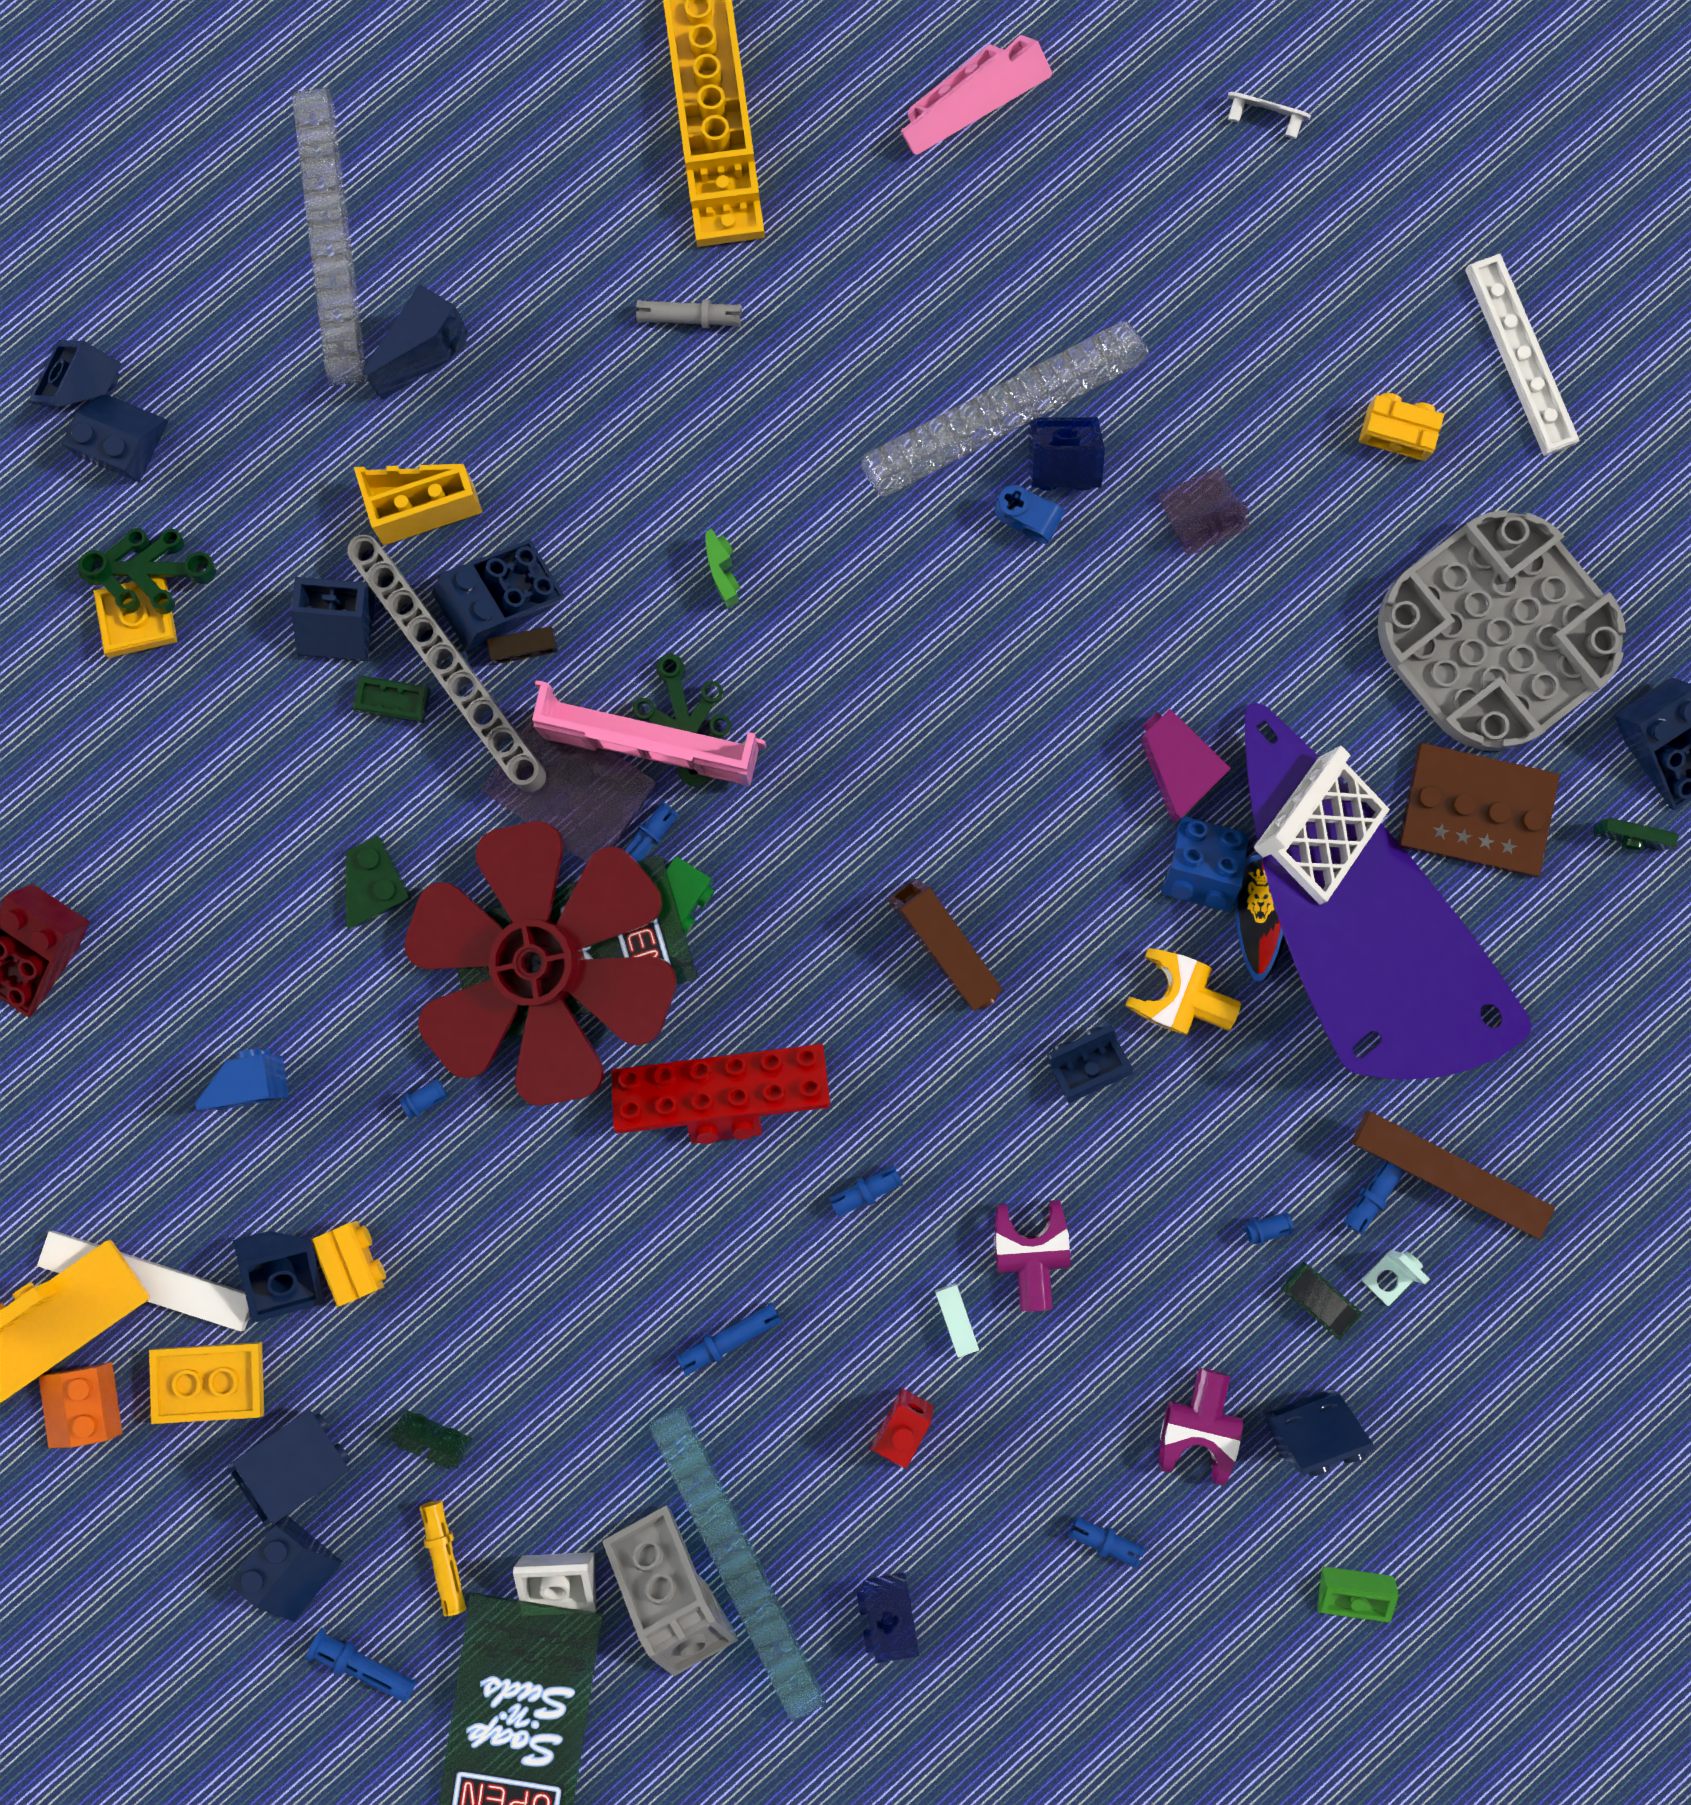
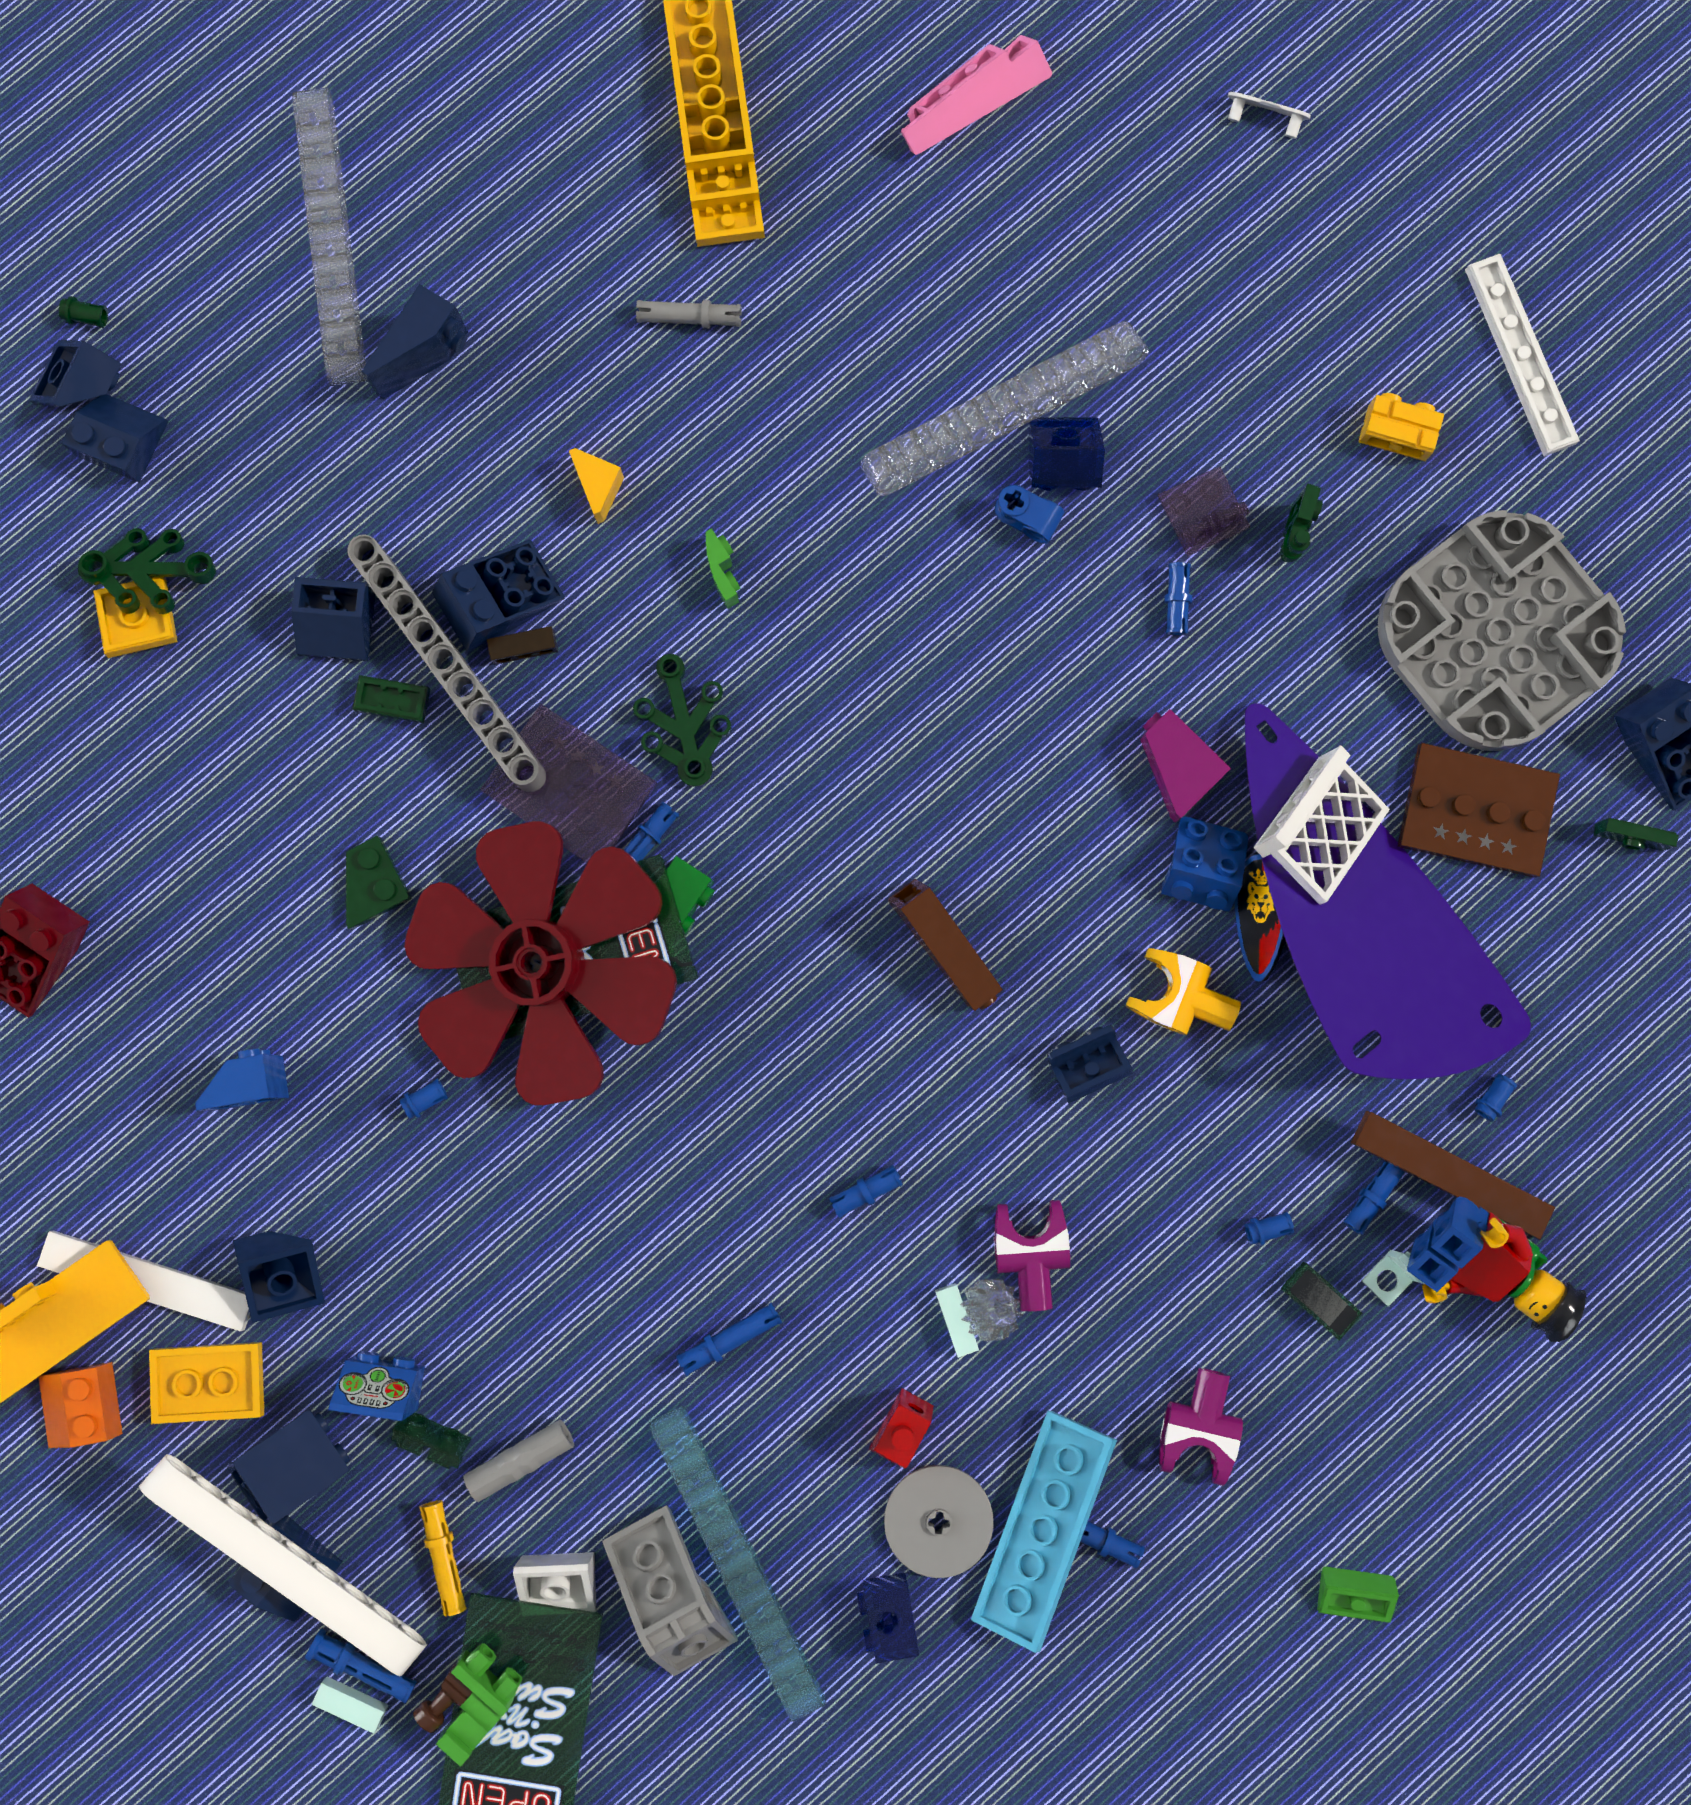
(75, 311): none -> dark green pin
(282, 1564): none -> white beam
(349, 1263): yellow brick -> none
(350, 1704): none -> light aqua piece
(378, 1387): none -> slope
(416, 499): yellow wedge -> none
(478, 1694): none -> bright green hips
(518, 1460): none -> light grey axle
(599, 480): none -> yellow slope
(645, 740): bright pink piece -> none
(720, 1094): red bracket -> none
(959, 1542): none -> light grey piece
(991, 1310): none -> clear gear
(1043, 1531): none -> medium azure plate
(1178, 598): none -> blue pin
(1302, 513): none -> dark green plate
(1318, 1433): dark blue slope -> none
(1487, 1258): none -> piece
(1495, 1097): none -> blue pin

